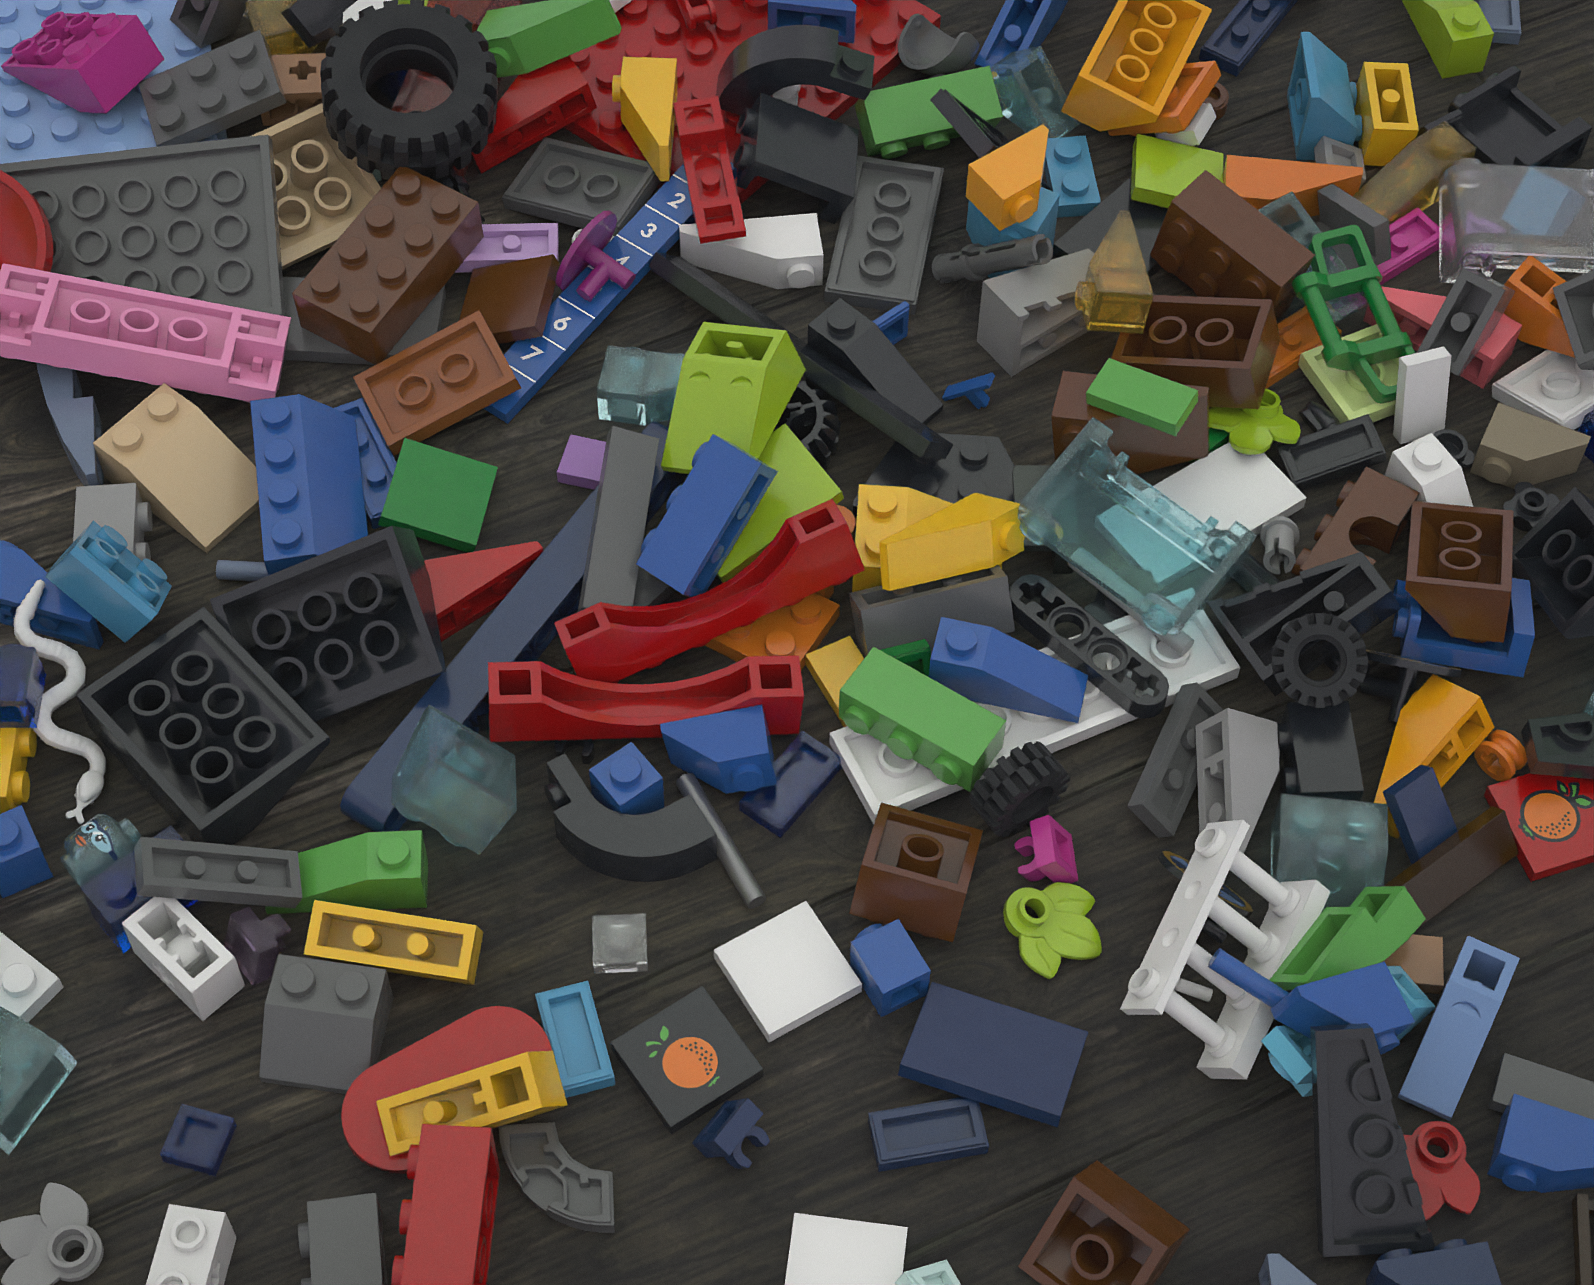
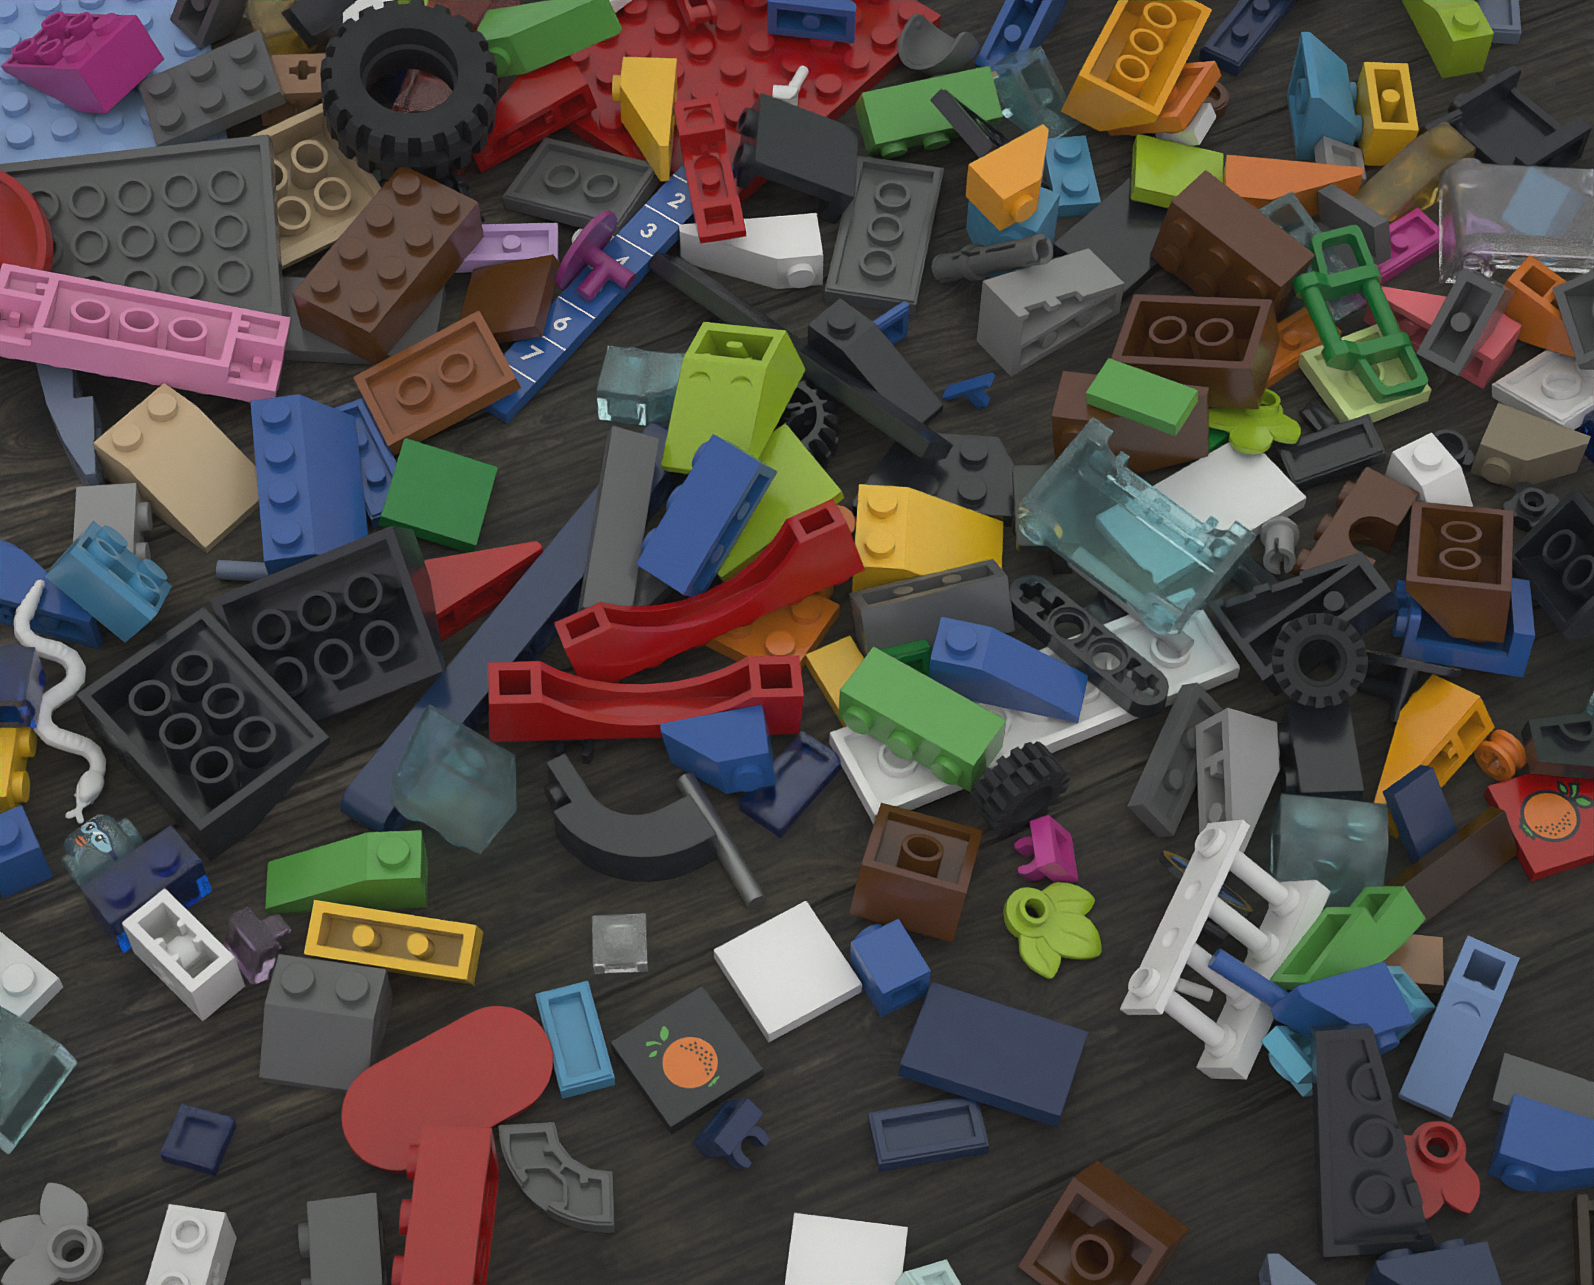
(217, 872): dark grey plate -> none
(477, 1098): yellow slope -> none
(581, 462): medium lavender tile -> none
(627, 783): blue brick -> none
(790, 58): black arch -> none
(952, 542): yellow slope -> none
(1116, 283): clear yellow slope -> none
(1421, 394): white tile -> none

